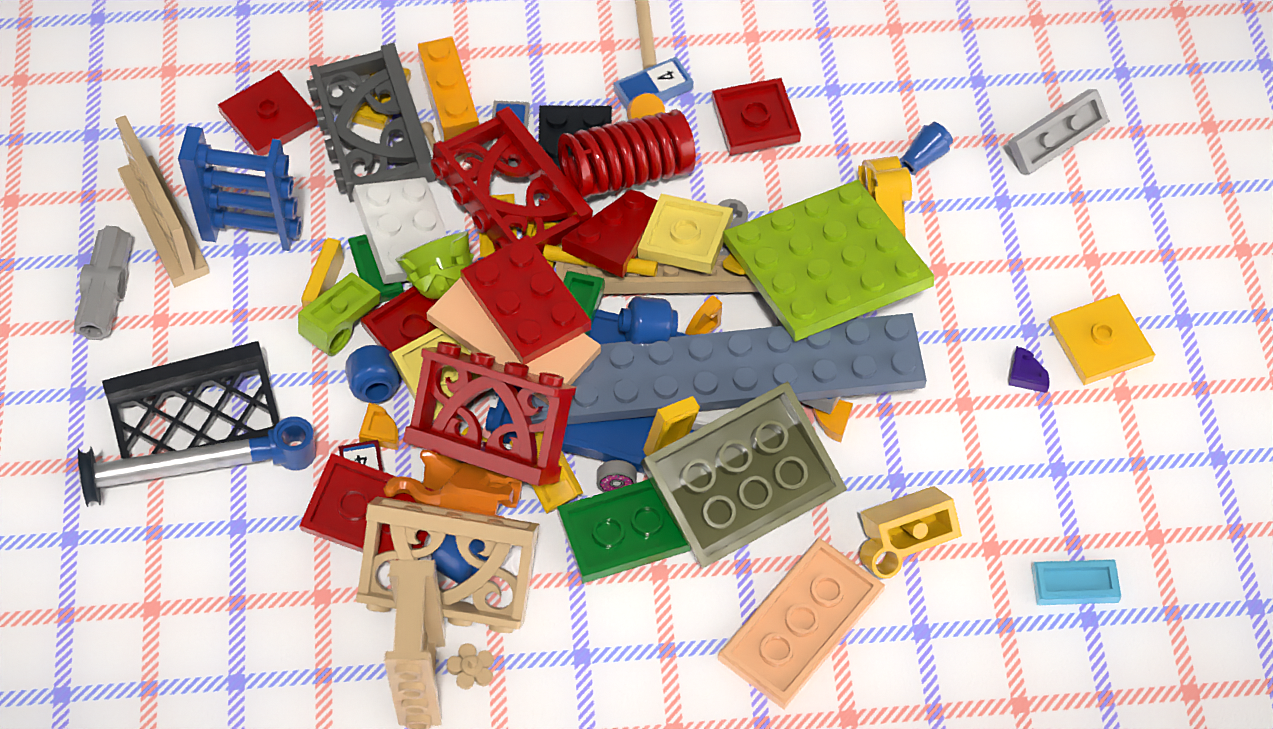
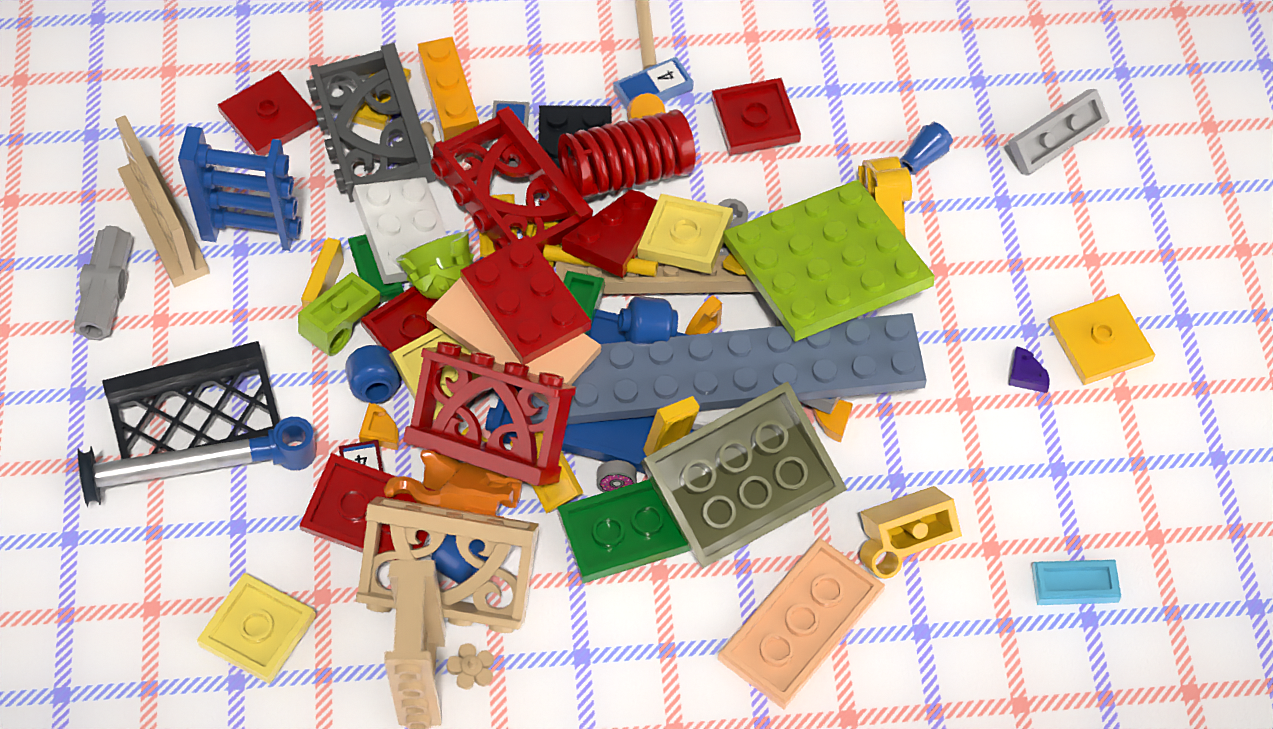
(256, 628): none -> light yellow plate

